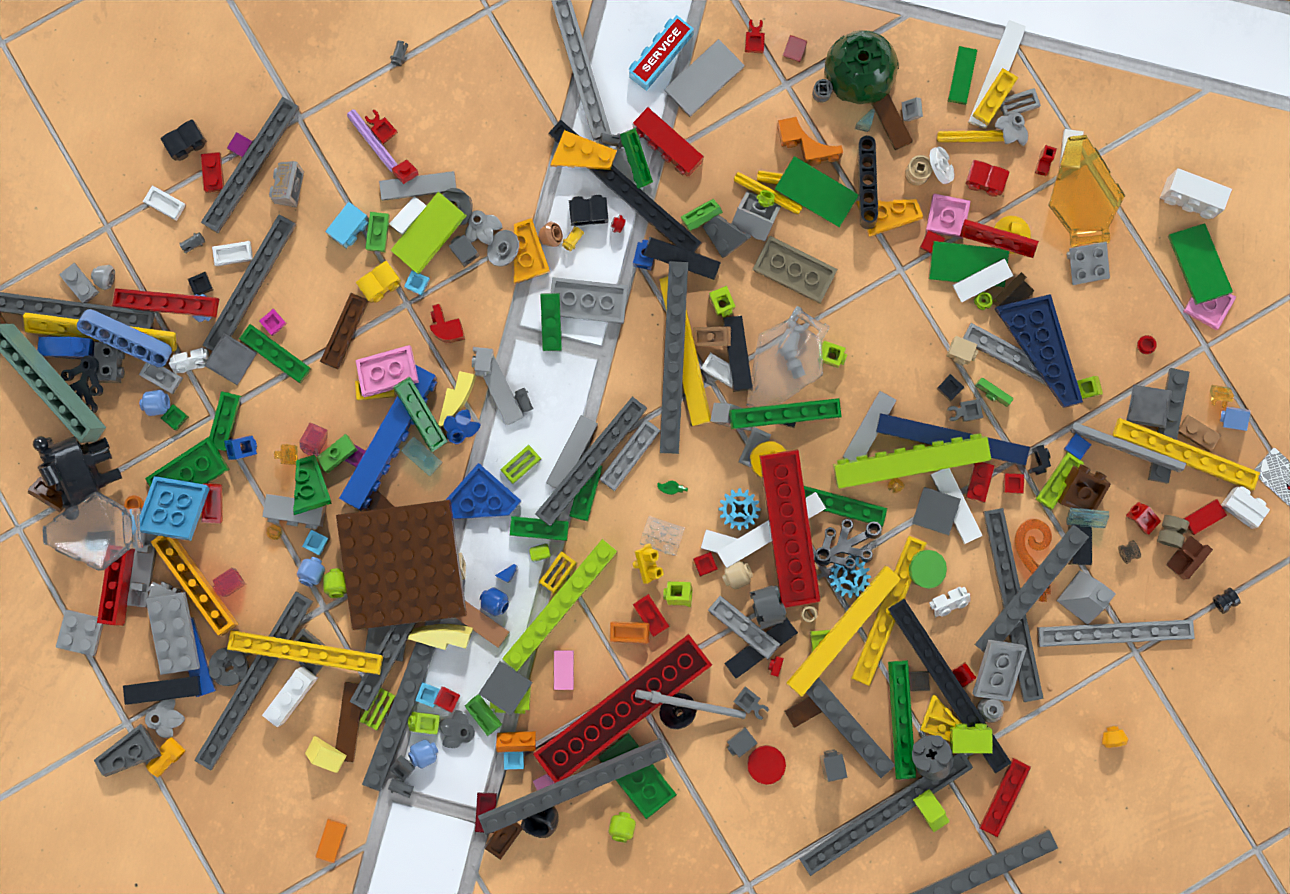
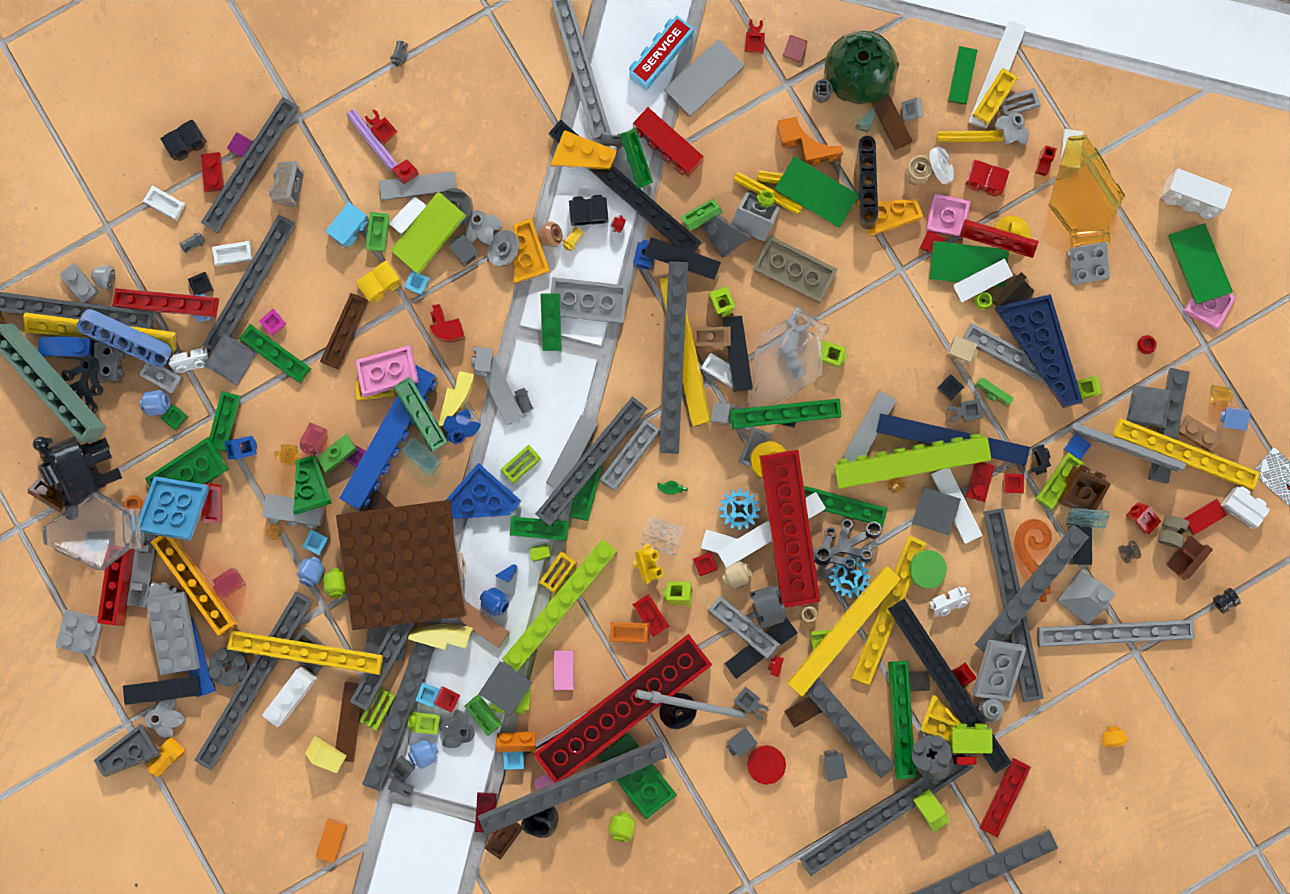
(965, 760): none -> red tile

